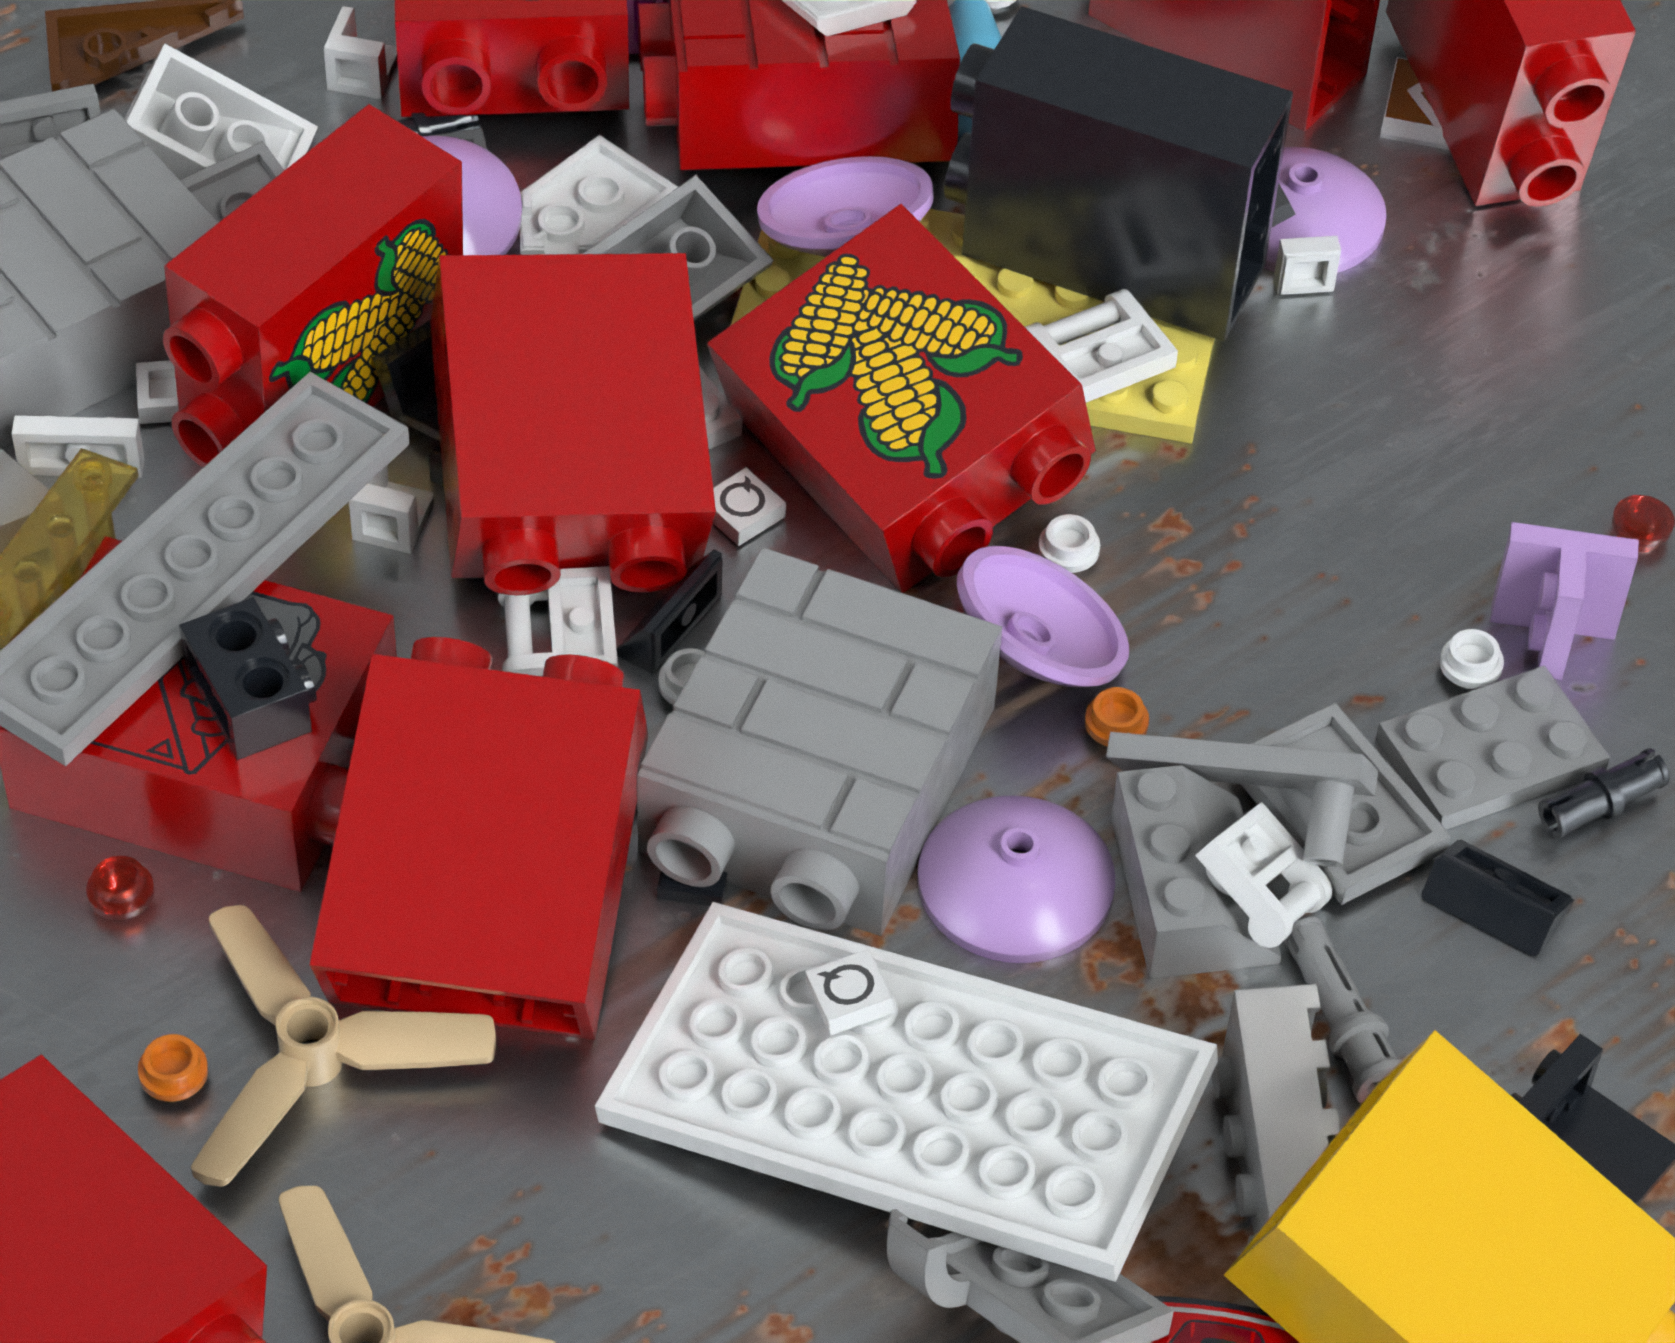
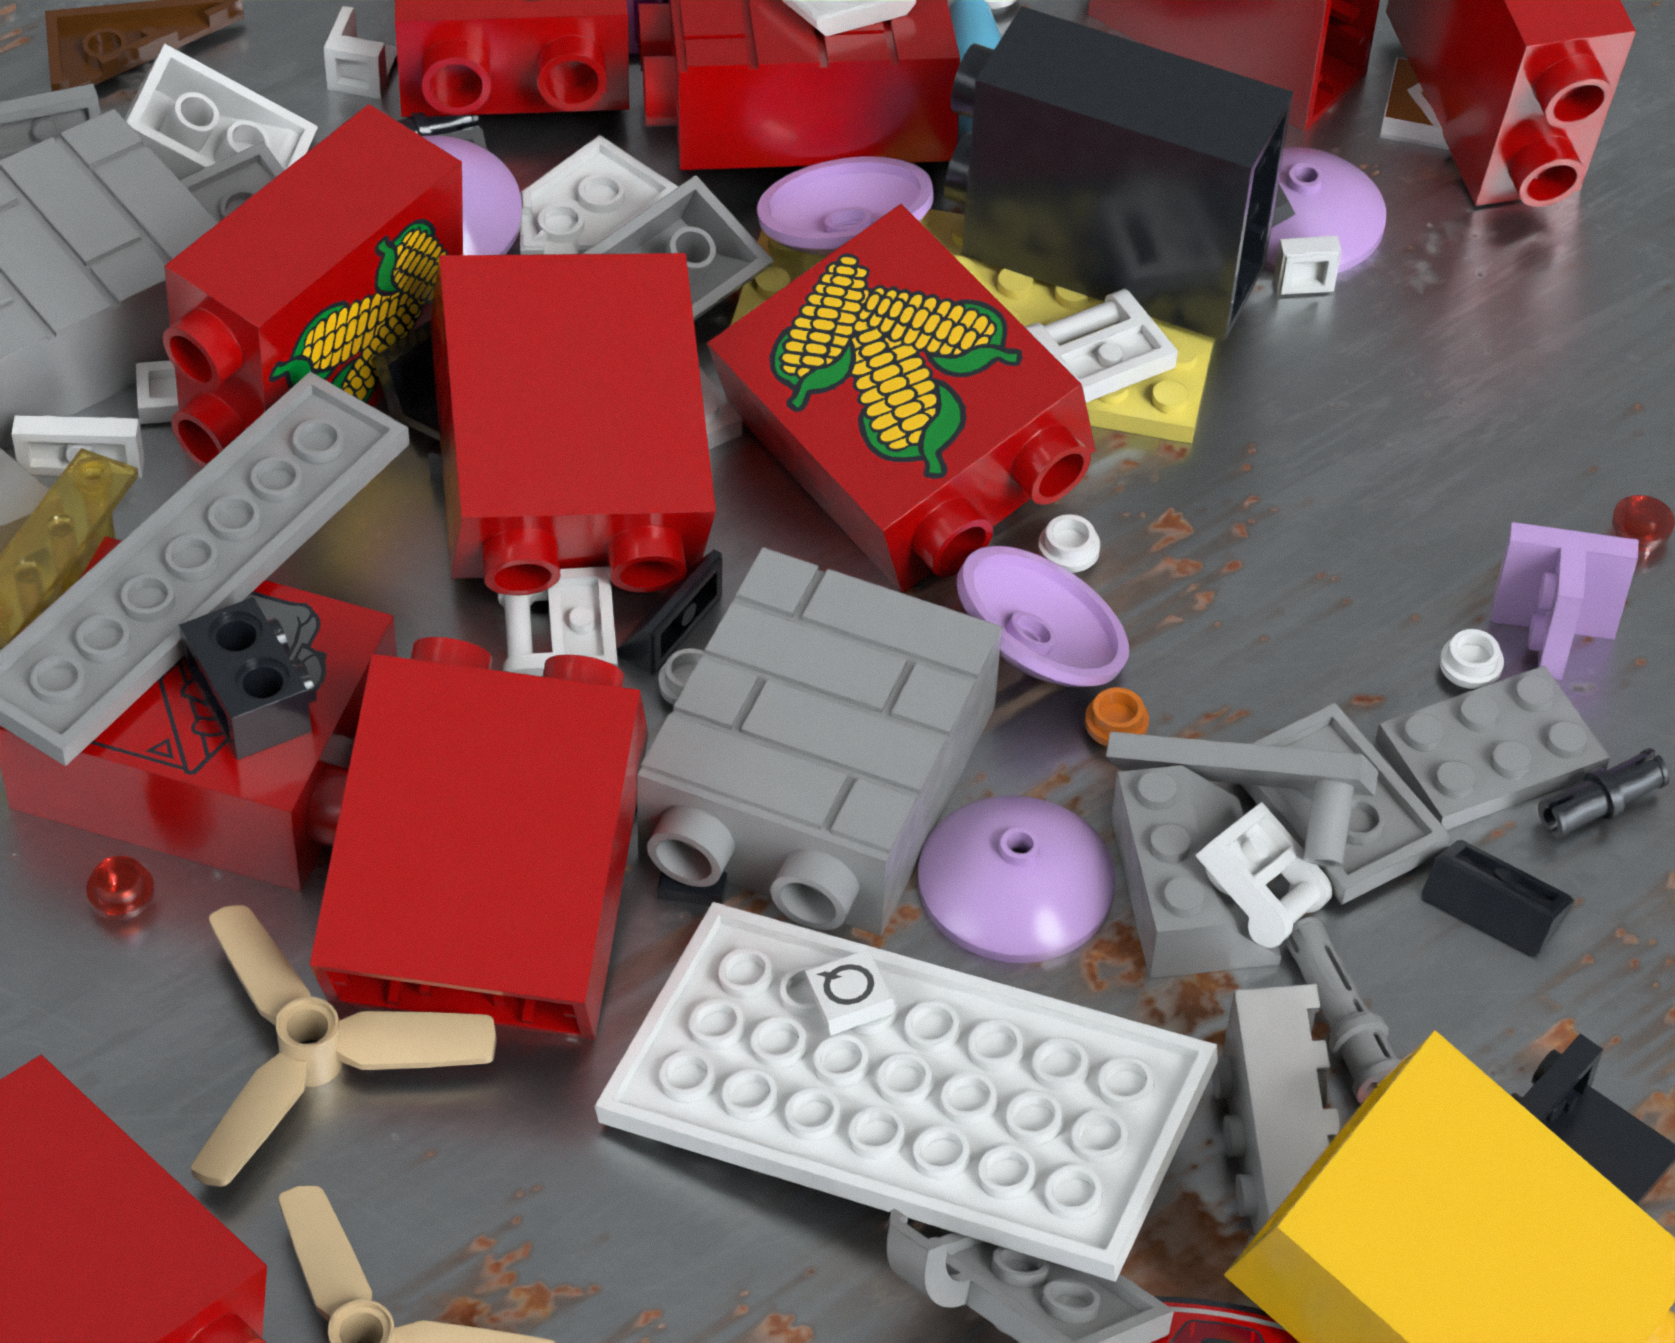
(172, 1068): orange plate -> none
(389, 513): white panel -> none
(746, 506): white tile -> none

